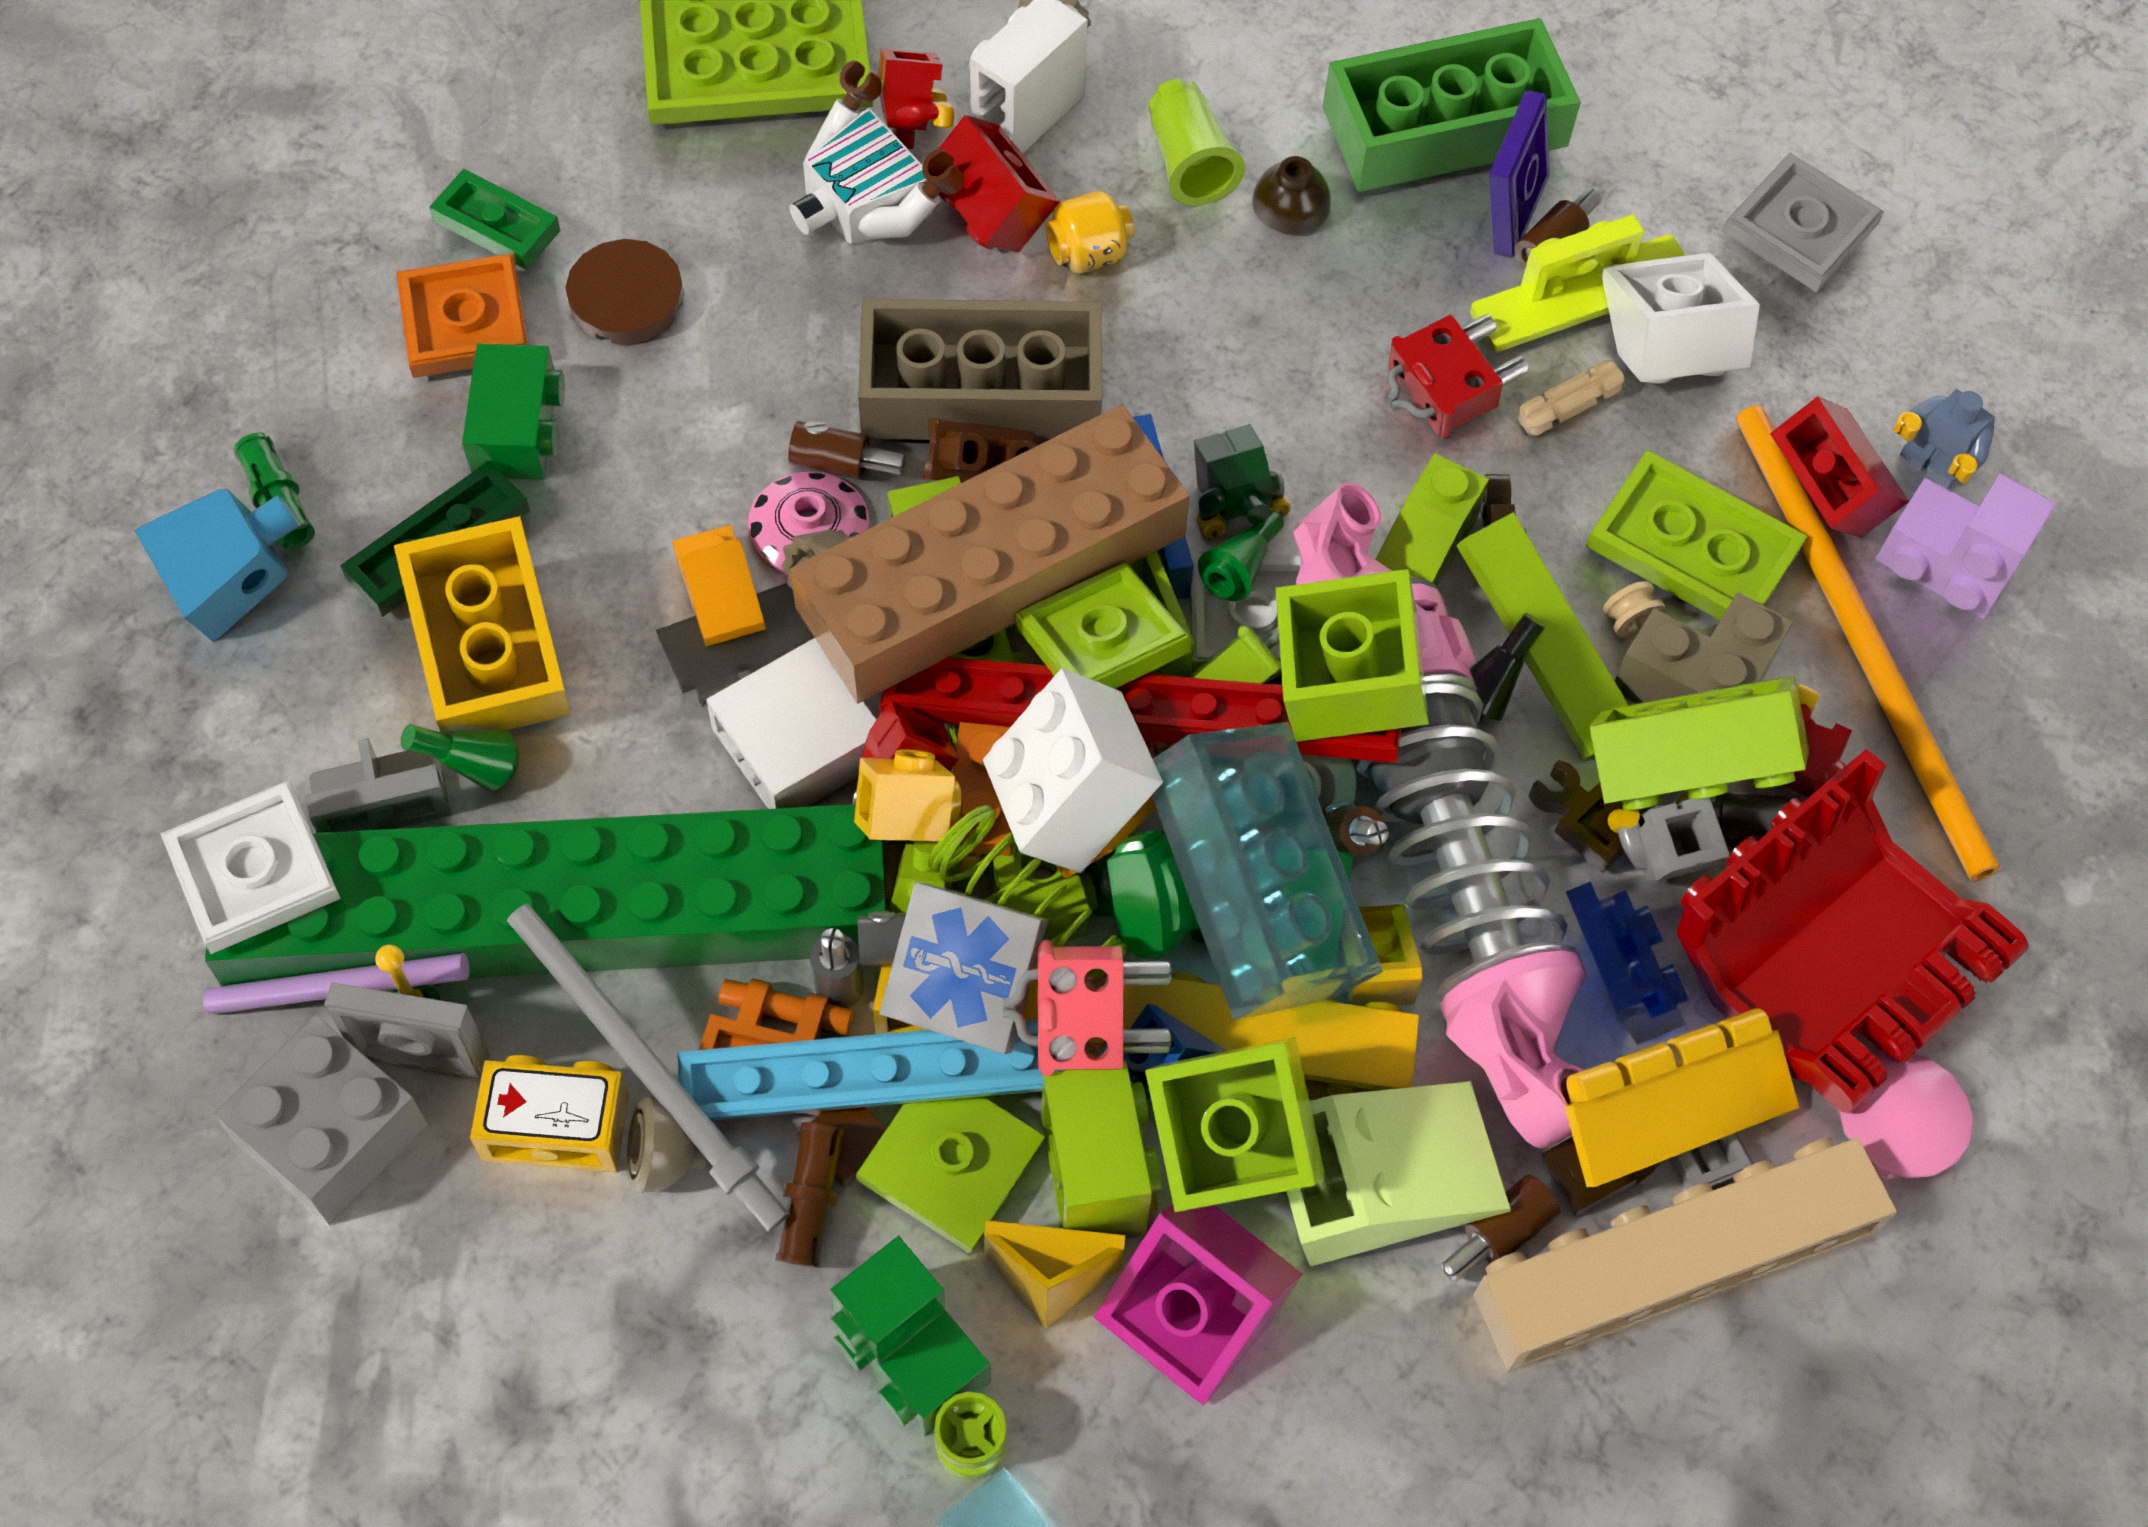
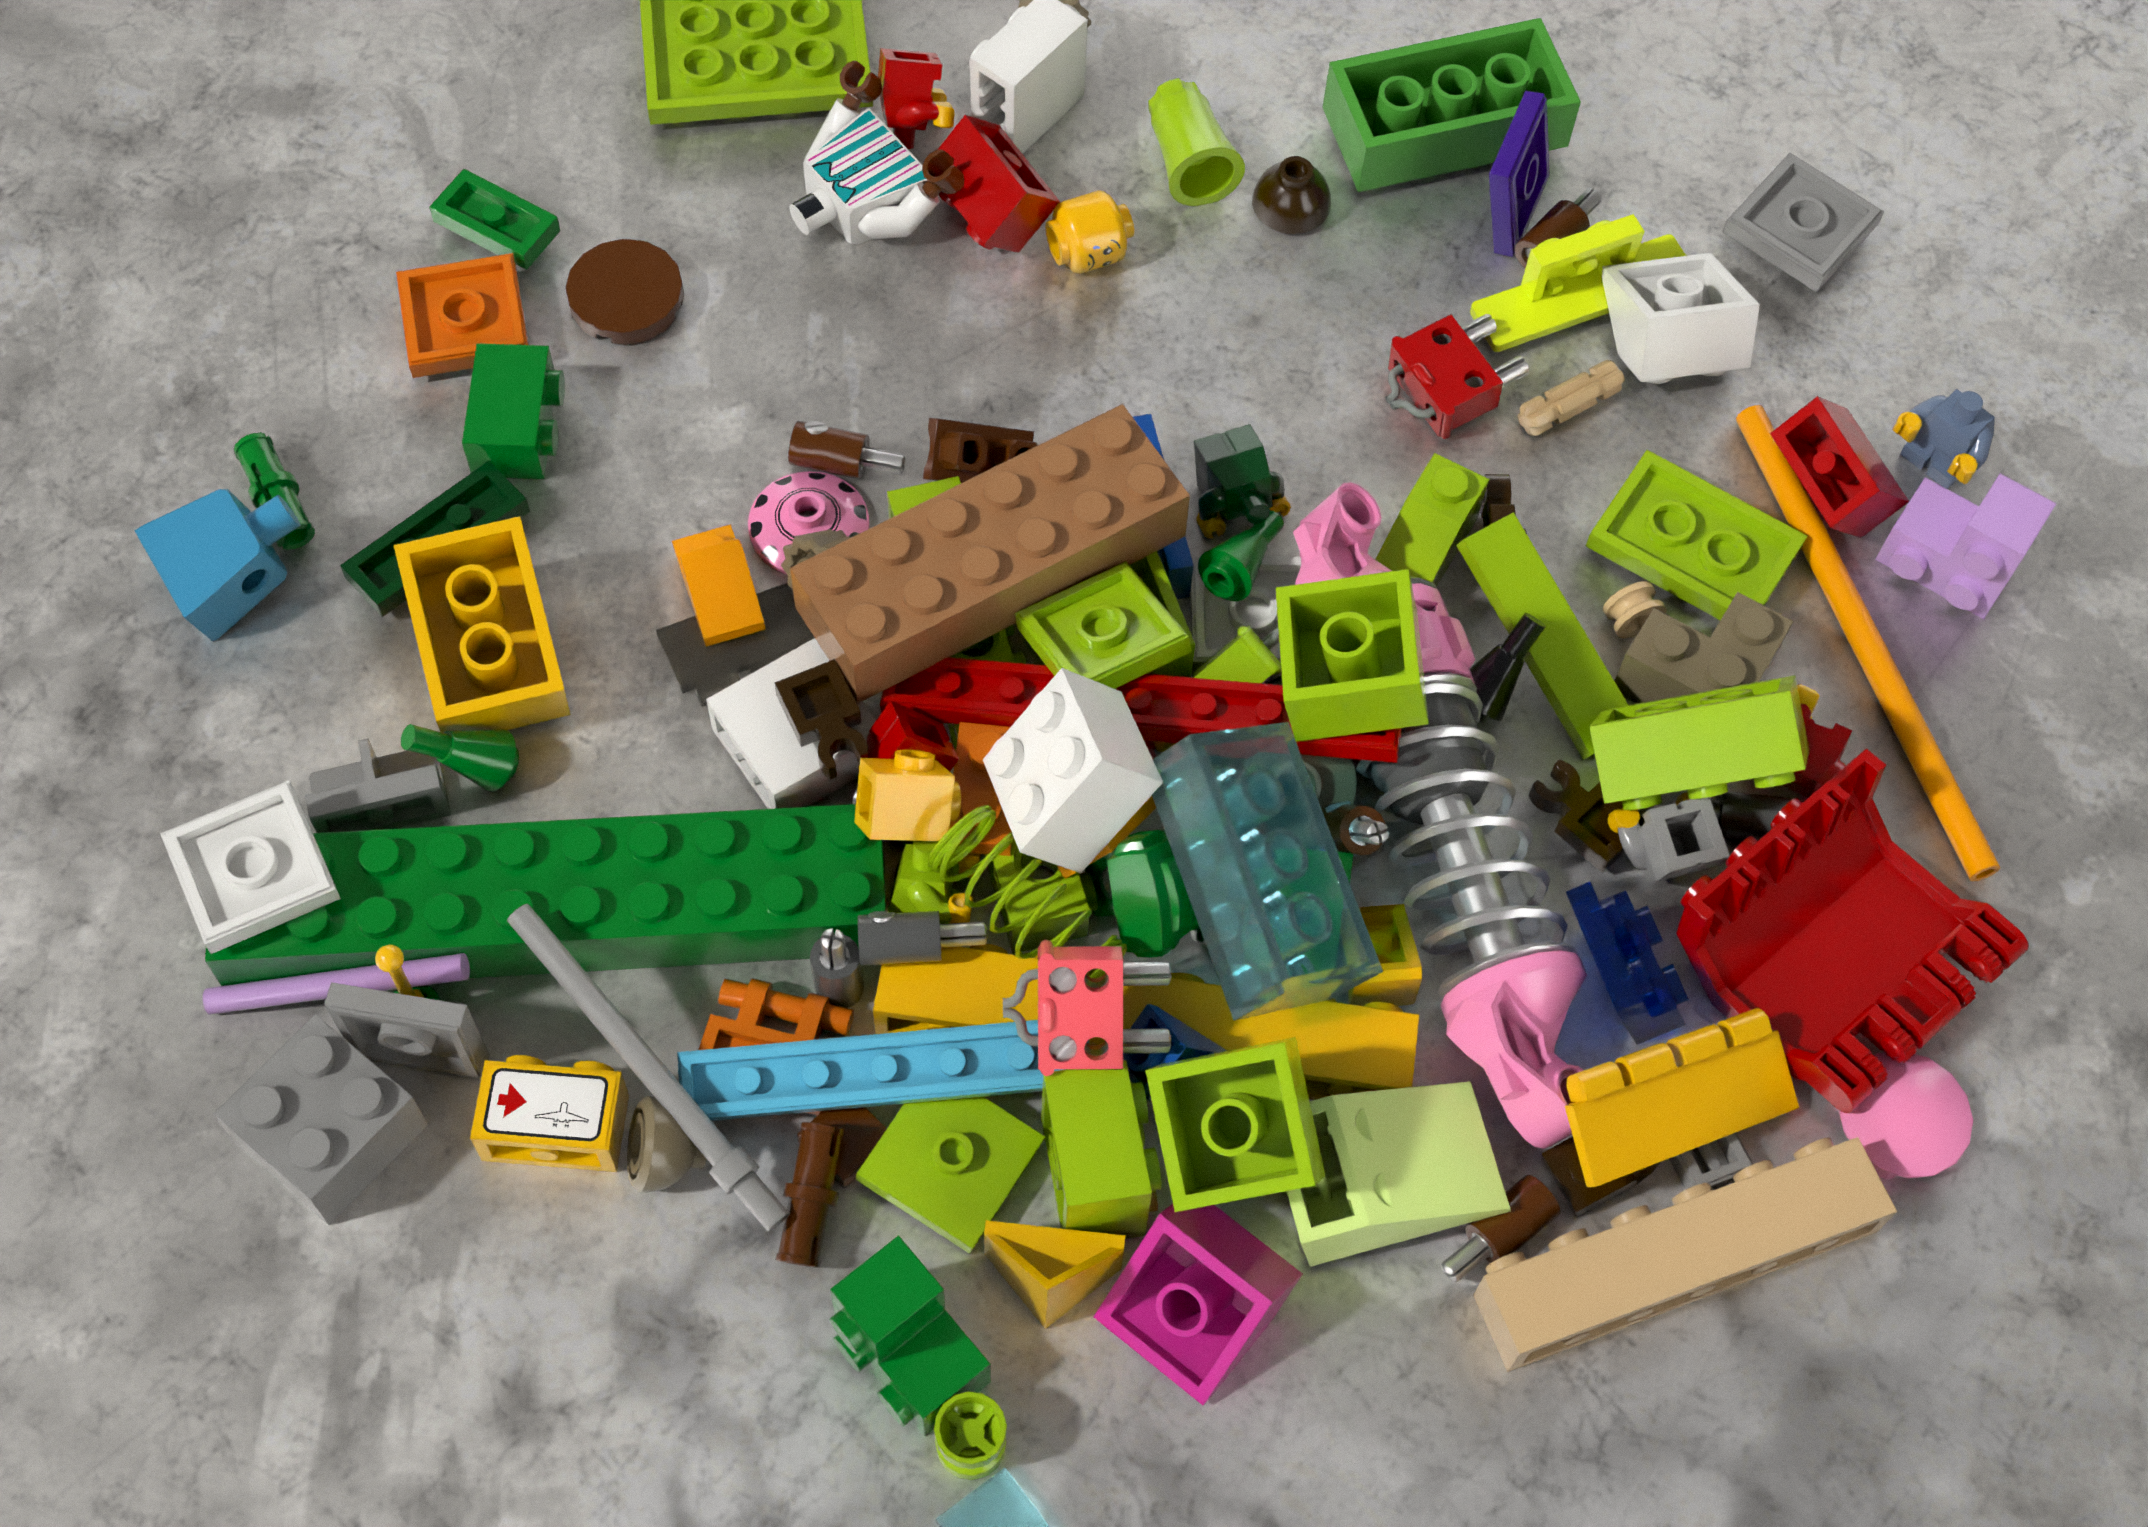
(823, 710): none -> dark brown plate
(959, 964): light grey tile -> none
(978, 364): dark tan brick -> none

